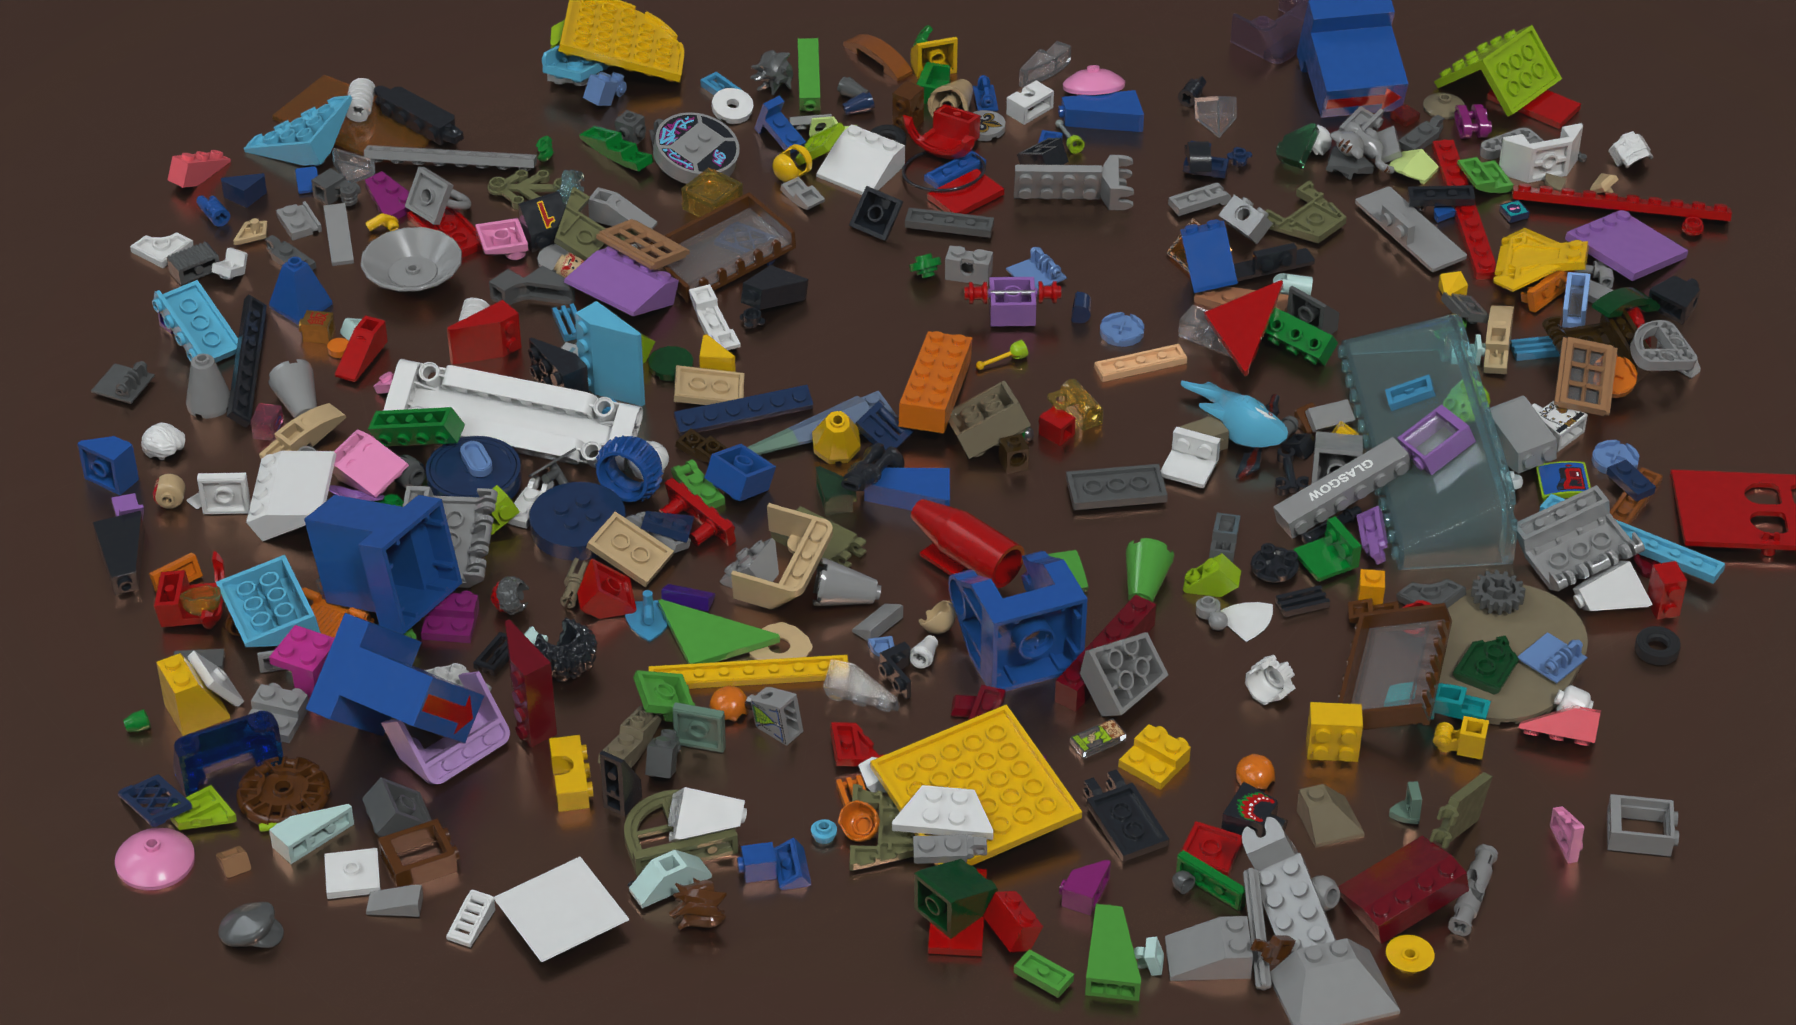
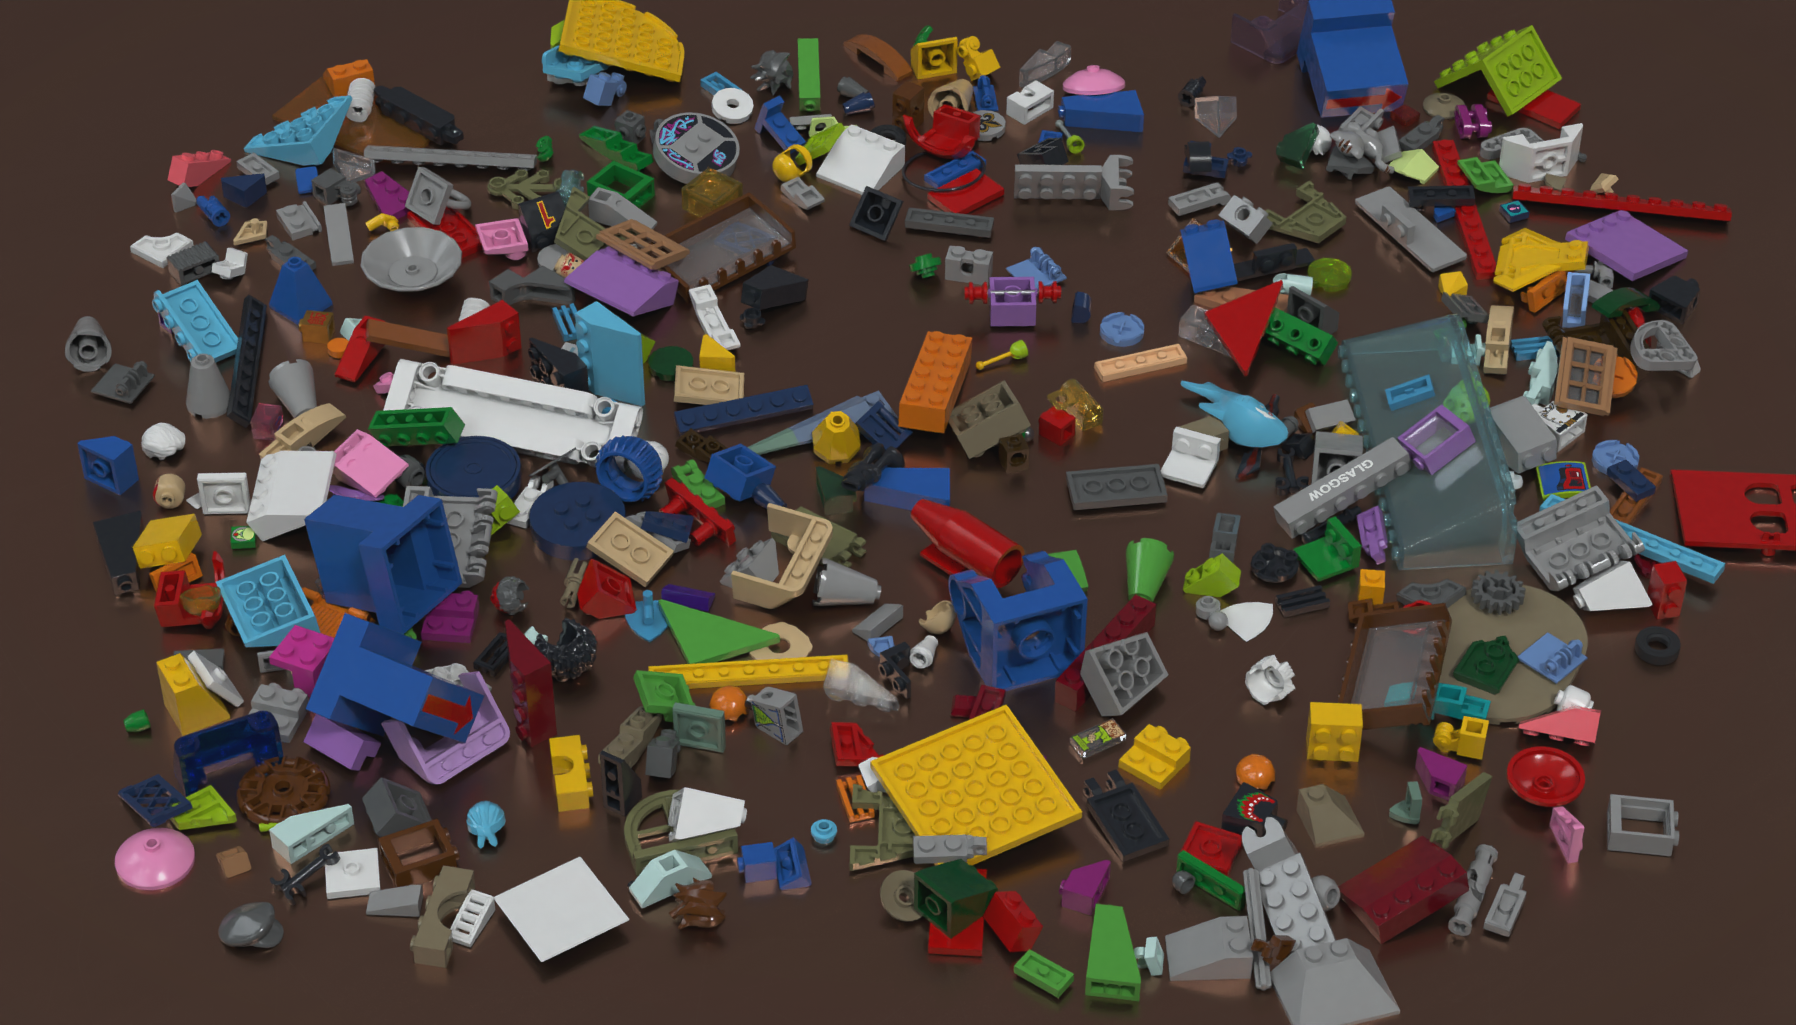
(88, 345): none -> light grey cone
(126, 504): medium lavender bracket -> none
(167, 541): none -> yellow brick
(182, 198): none -> light grey slope
(242, 537): none -> green tile
(255, 165): none -> light grey plate
(291, 886): none -> black bar
(340, 76): none -> orange slope
(341, 742): none -> medium lavender piece
(407, 337): none -> dark orange tile
(434, 940): none -> dark tan arch
(476, 459): medium blue tile -> none
(484, 821): none -> medium azure piece
(641, 185): none -> green window
(765, 494): none -> dark blue cone
(859, 821): orange hair -> none
(897, 884): none -> dark tan dish
(932, 77): green panel -> none
(944, 812): white wing -> none
(976, 63): none -> yellow brick
(1330, 274): none -> clear neon green tile
(1410, 953): yellow piece -> none
(1439, 773): none -> magenta slope
(1506, 906): none -> light grey hinge
(1543, 376): none -> light aqua slope
(1545, 776): none -> red dish
(1629, 149): white hair -> none
(1692, 226): red plate -> none

